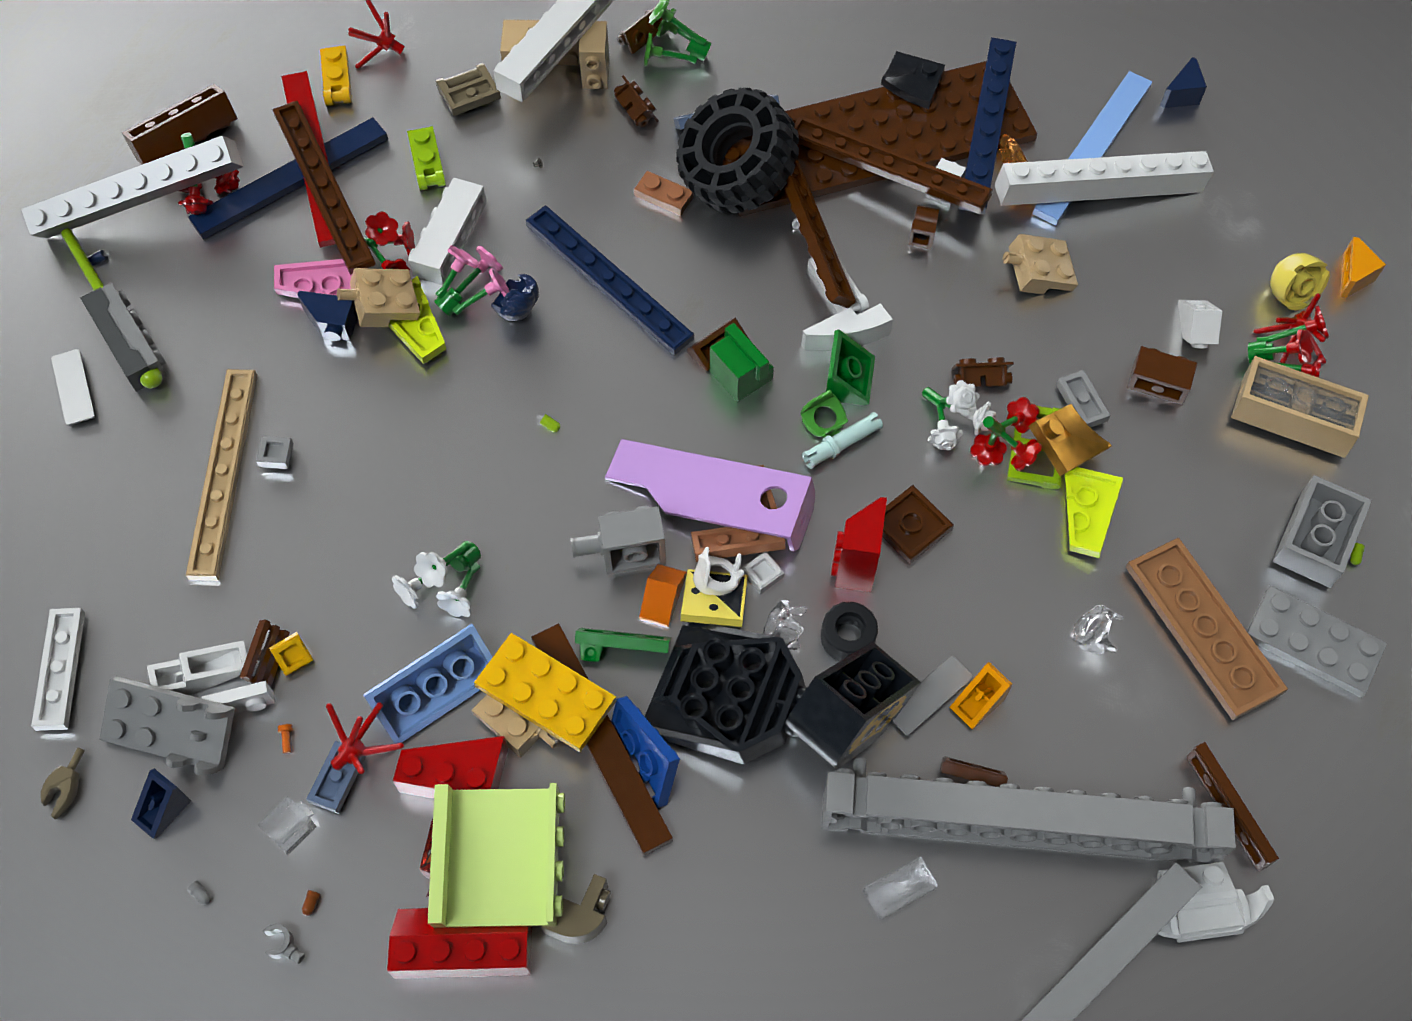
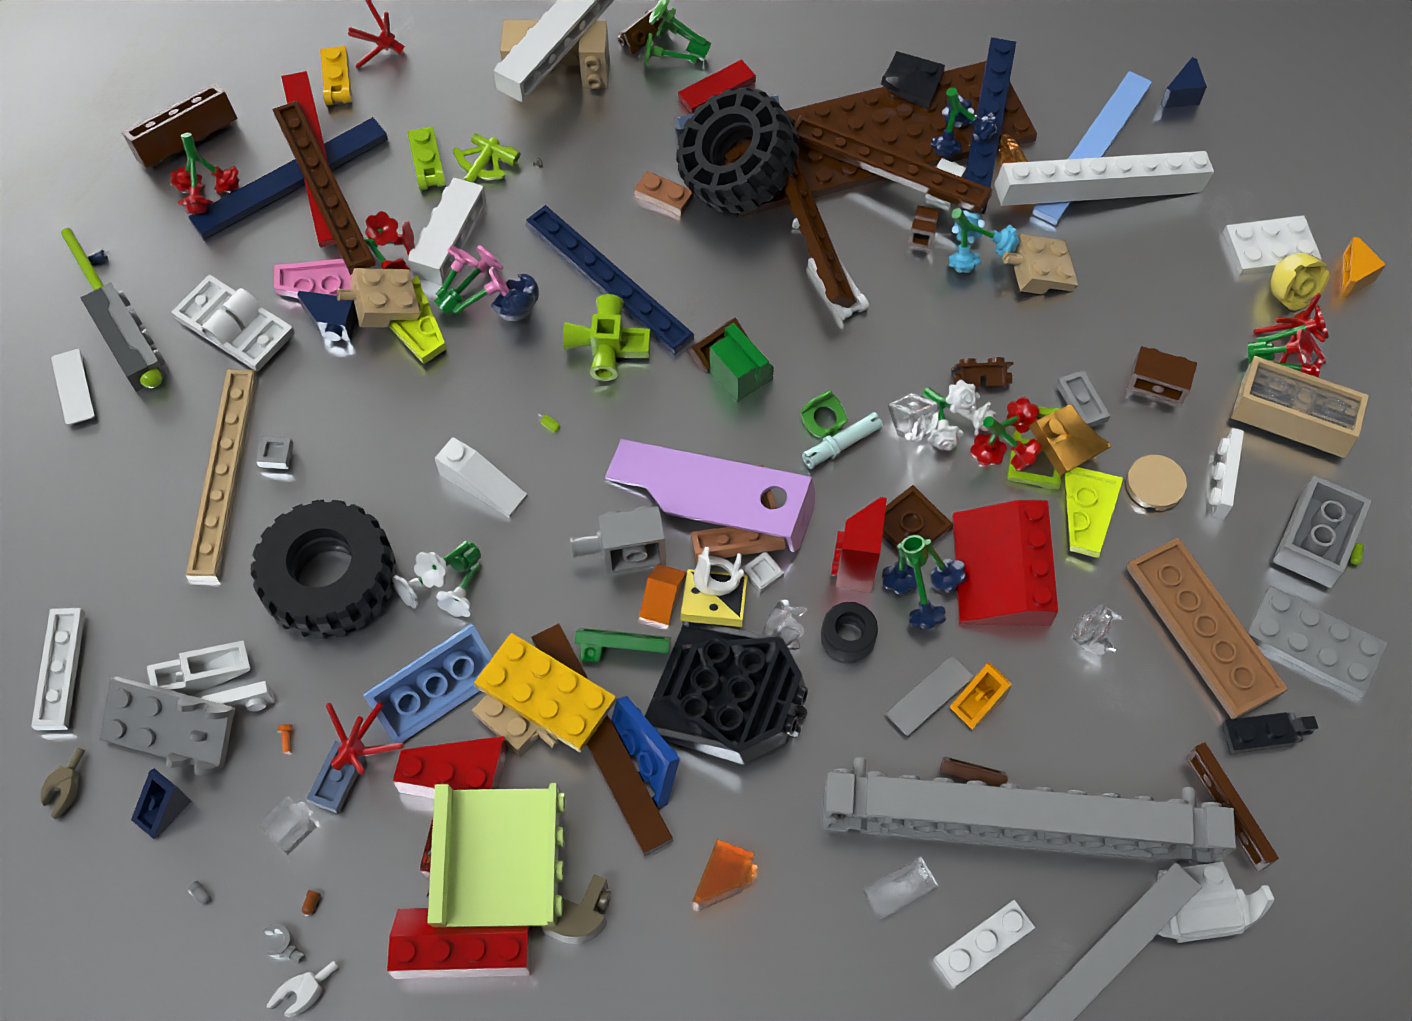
(133, 187): white brick -> none
(233, 322): none -> white plate
(267, 664): reddish brown tile -> none
(291, 654): yellow tile -> none
(305, 534): none -> black tyre
(307, 988): none -> white hand
(468, 90): dark tan plate -> none
(479, 477): none -> white slope
(489, 150): none -> lime piece
(607, 338): none -> lime brick
(628, 95): reddish brown hinge -> none
(724, 875): none -> clear orange slope
(731, 77): none -> red tile
(850, 370): green slope -> none
(851, 704): black brick -> none
(862, 328): white slope -> none
(902, 578): none -> dark blue plant
(914, 416): none -> clear slope
(959, 113): none -> dark blue plant
(968, 227): none -> medium azure plant
(984, 943): none -> white plate
(1006, 564): none -> red slope
(1156, 482): none -> tan tile
(1199, 322): white slope -> none
(1226, 473): none -> white plate
(1263, 244): none -> white plate
(1267, 731): none -> black hinge

